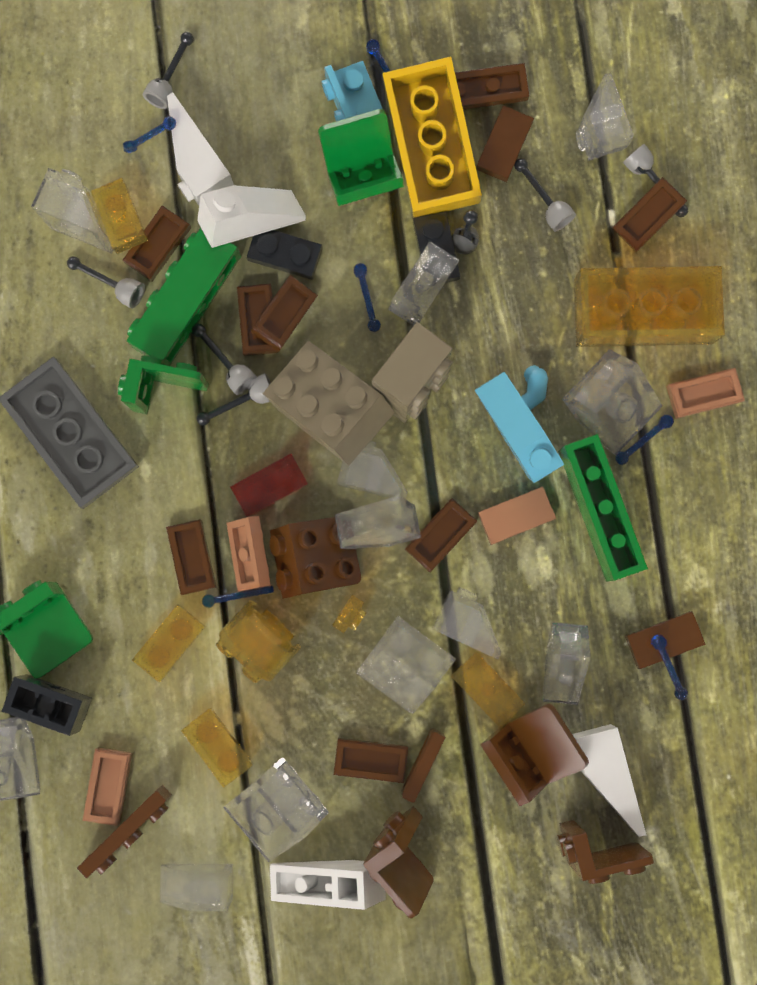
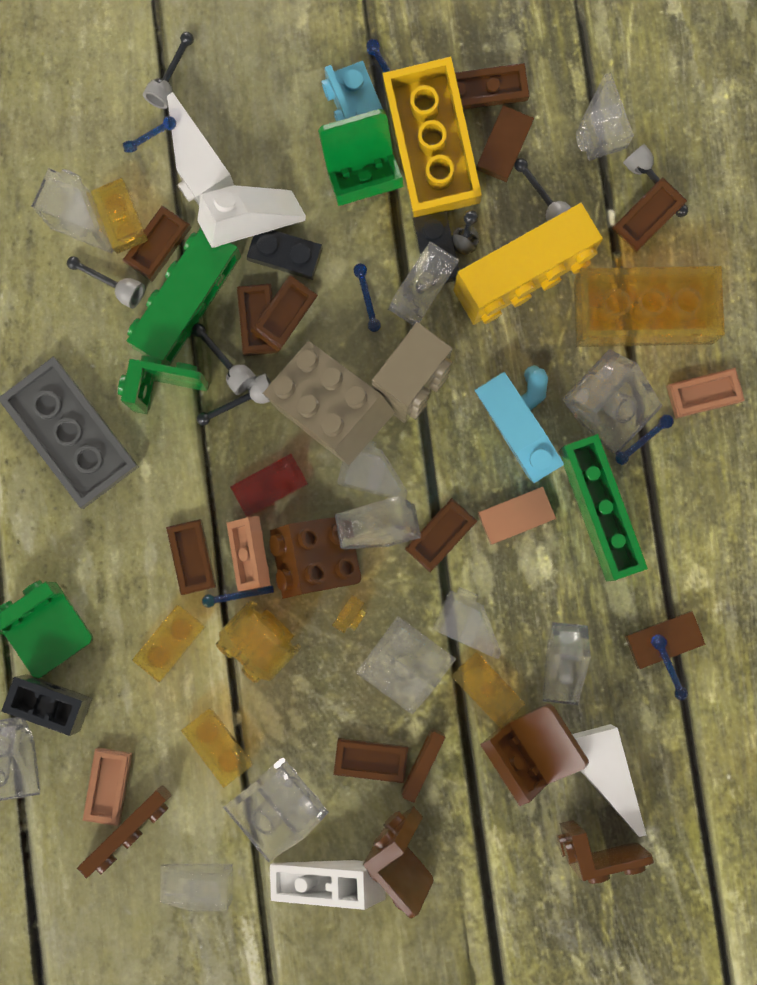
(527, 264): none -> yellow brick

